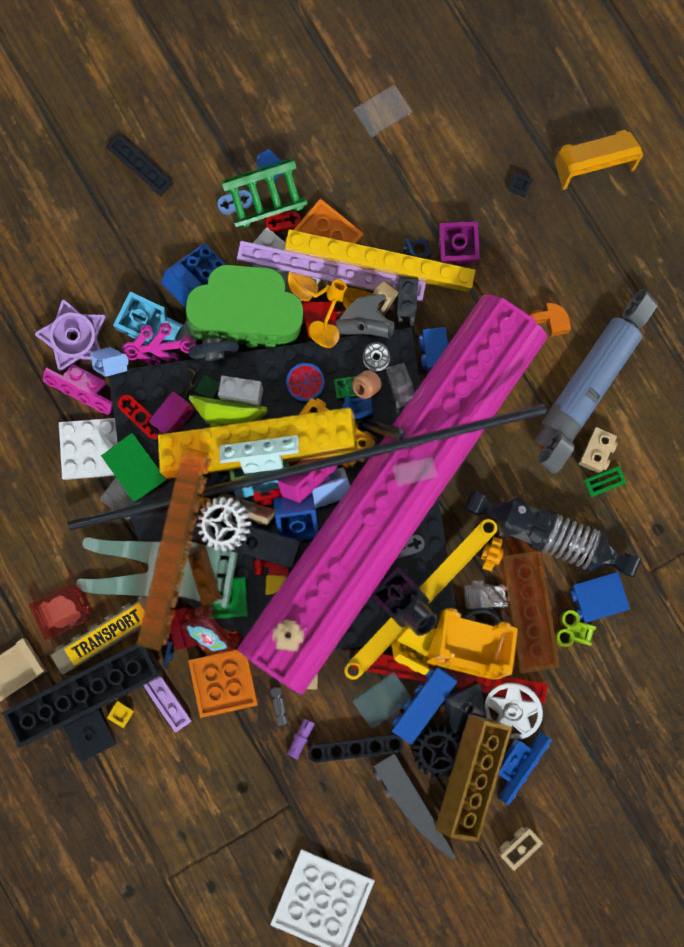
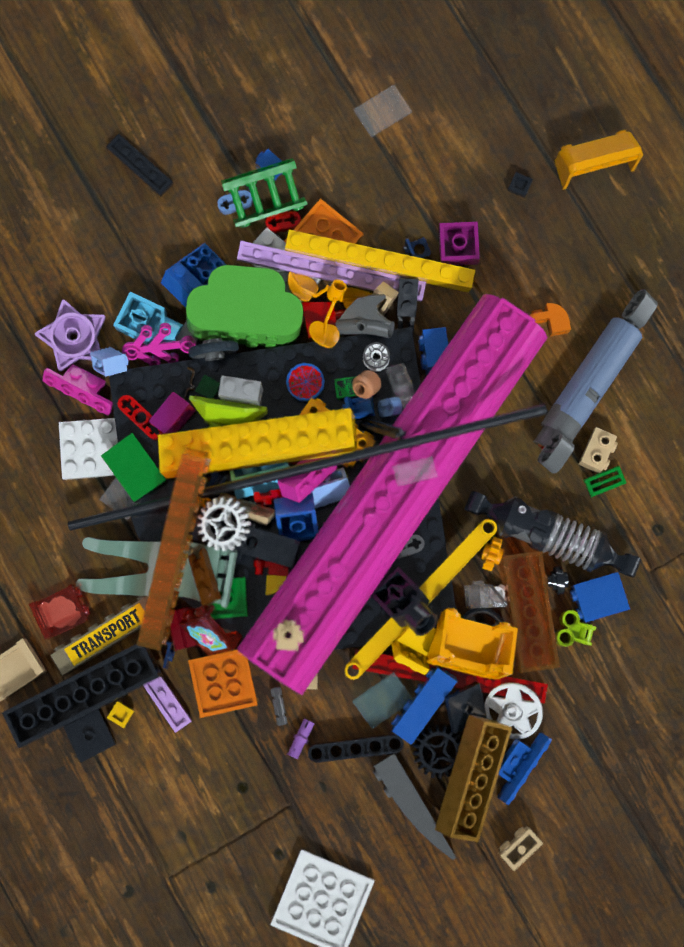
(260, 454): light aqua bracket -> none
(389, 407): none -> medium blue beam
(557, 580): none -> black plate

